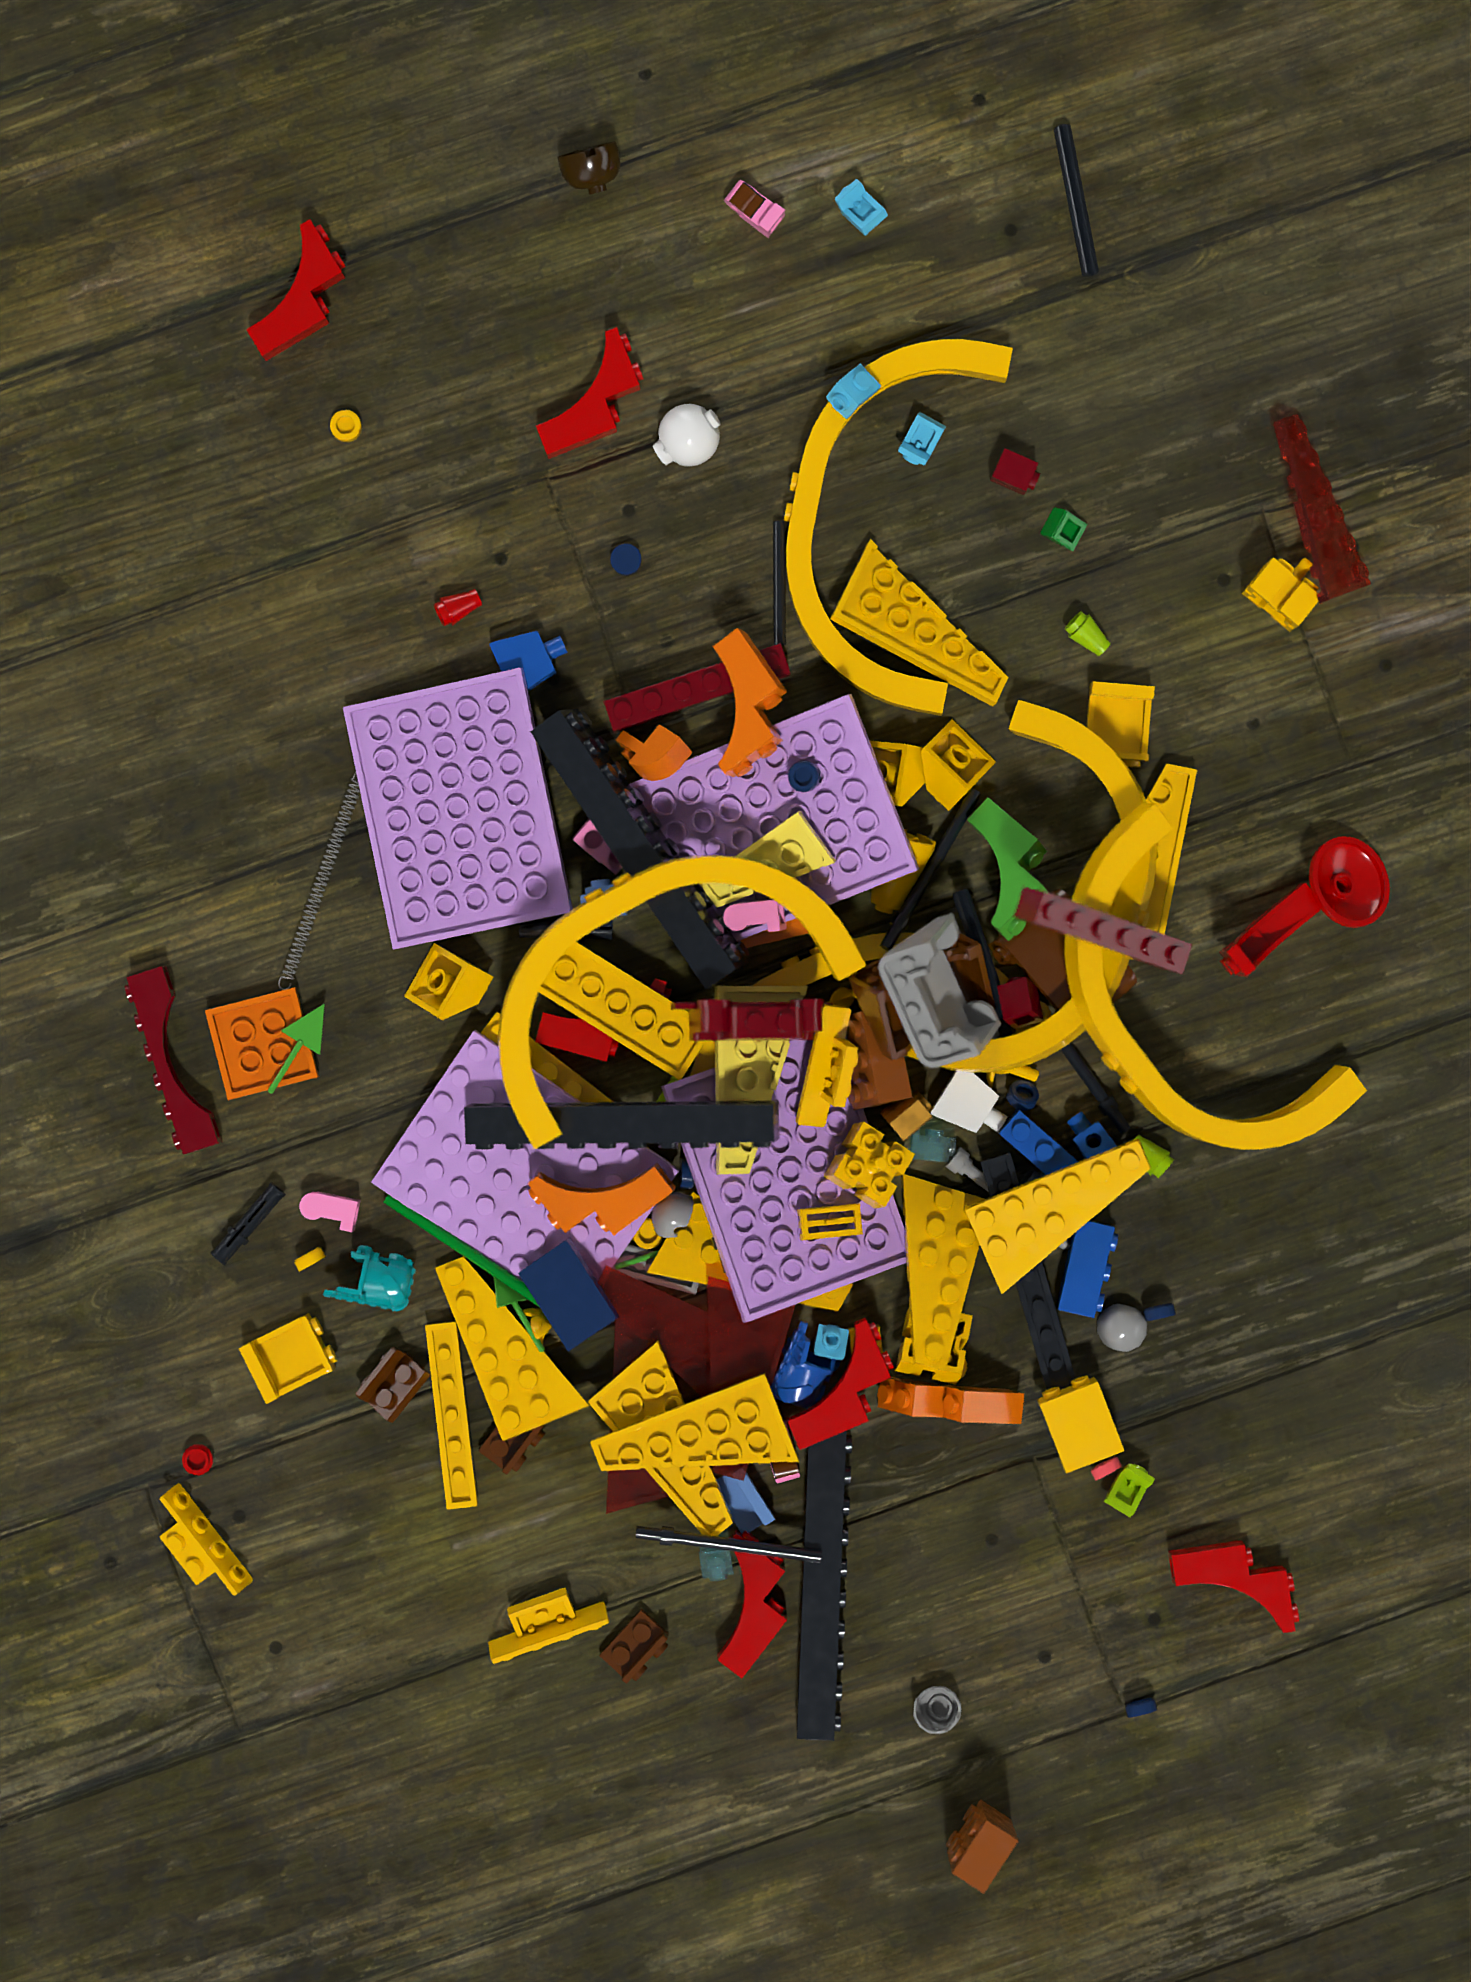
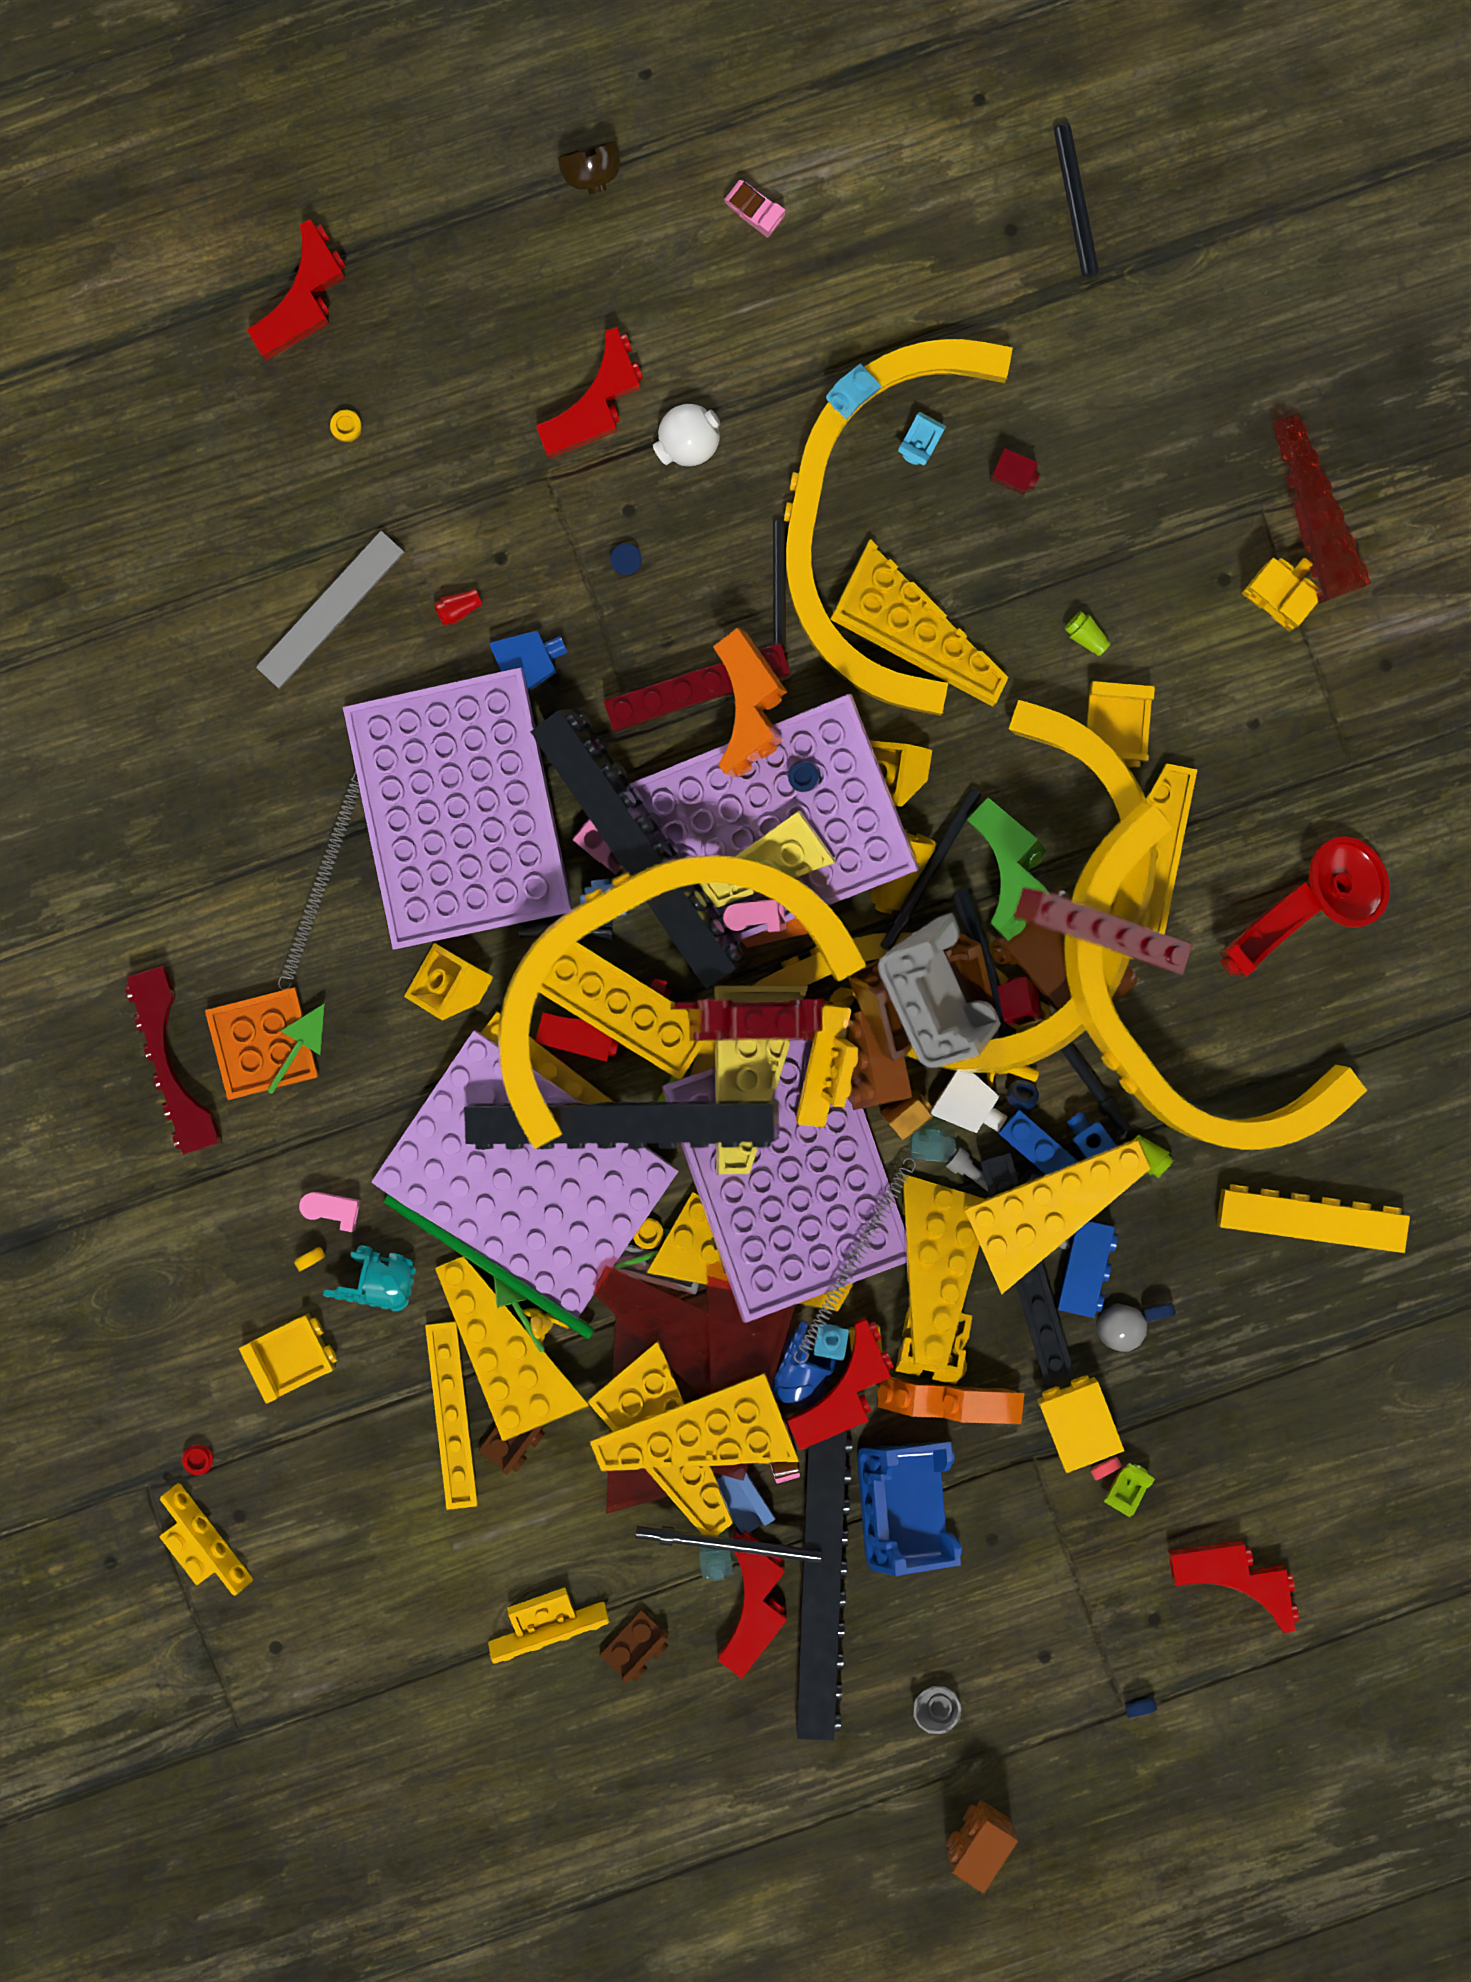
(223, 1251): black pin -> none
(330, 609): none -> light grey tile
(393, 1383): reddish brown bracket -> none
(569, 1294): dark blue tile -> none
(614, 1205): orange arch -> none
(656, 757): orange brick -> none
(672, 1213): light grey hair -> none
(685, 1177): dark blue tile -> none
(804, 1223): yellow tile -> none
(848, 1269): none -> light grey piece
(860, 207): medium azure bracket -> none
(869, 1165): yellow brick -> none
(906, 1508): none -> blue windscreen
(953, 764): yellow slope -> none
(1063, 528): green slope -> none
(1313, 1220): none -> yellow brick

